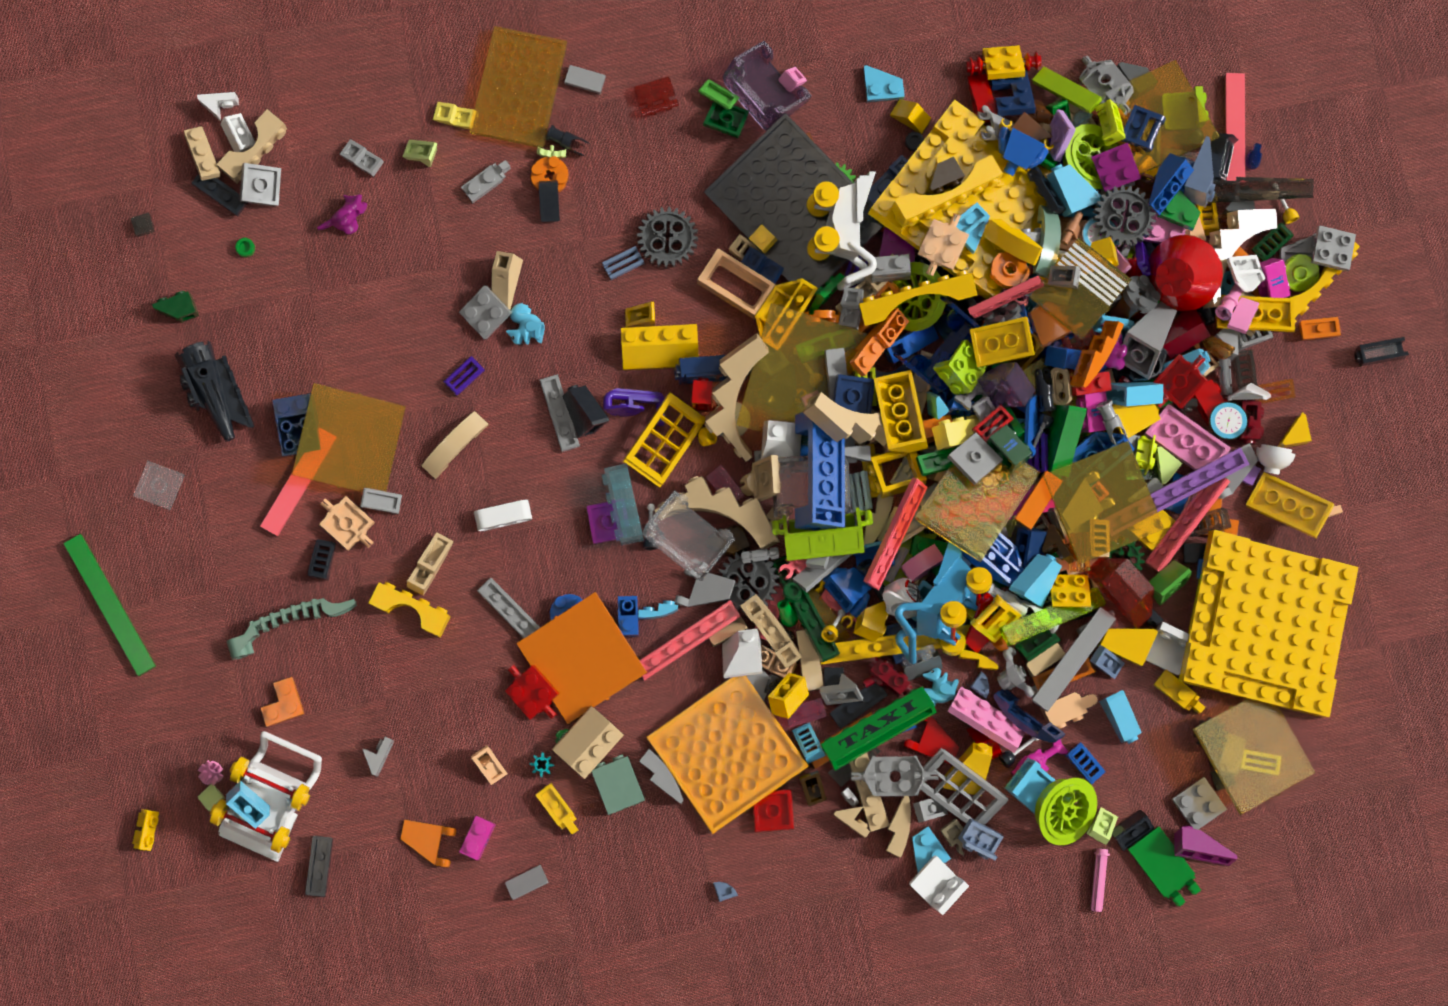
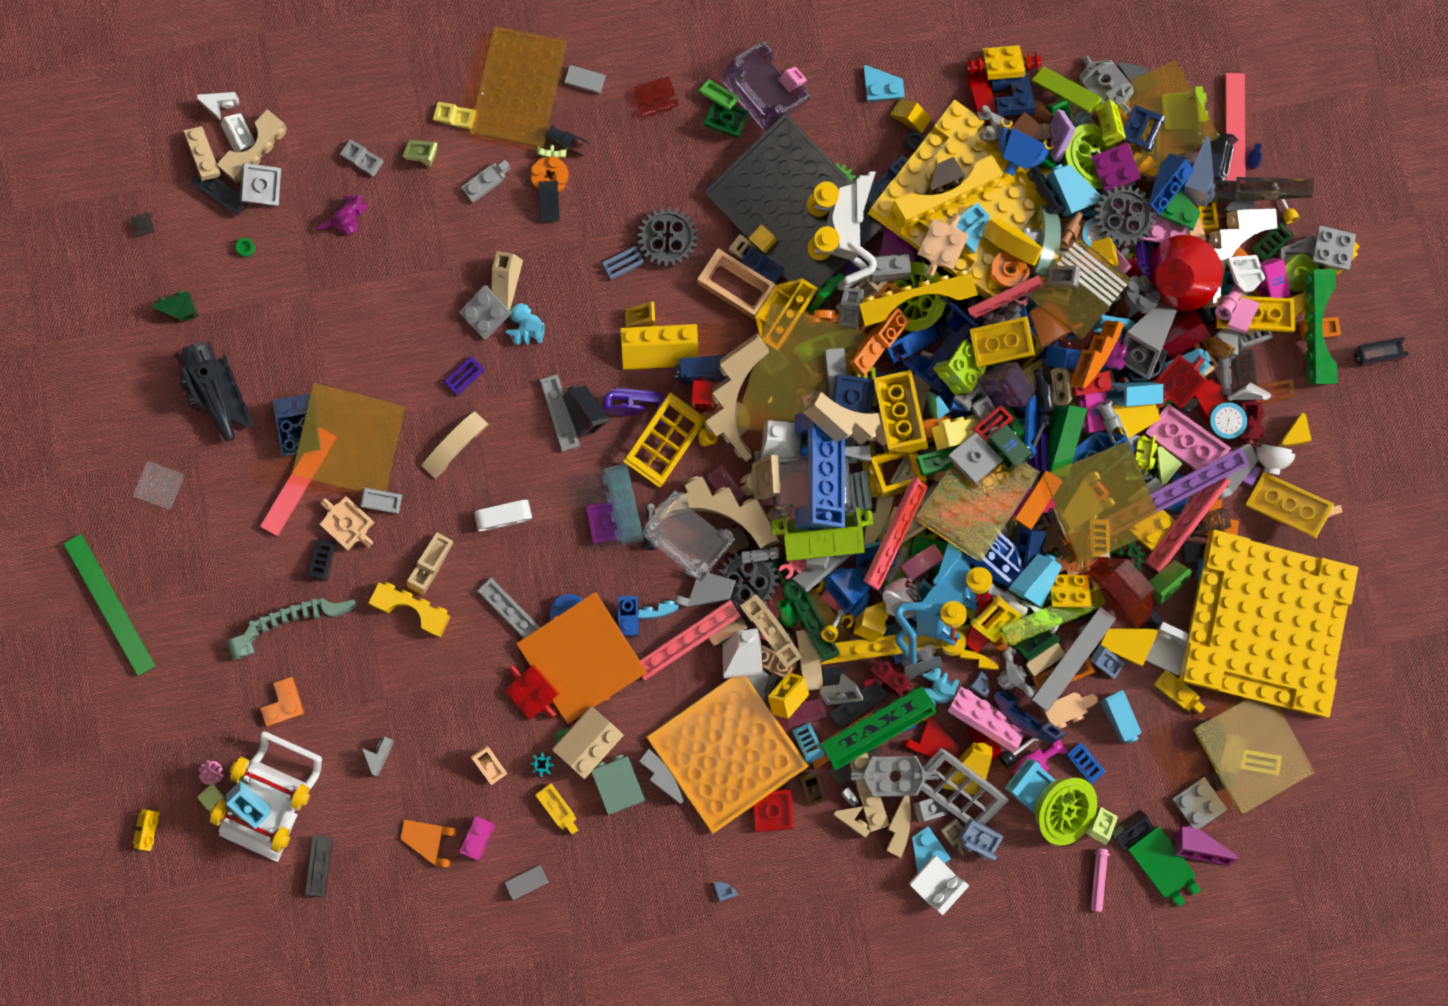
(1320, 364): none -> green arch

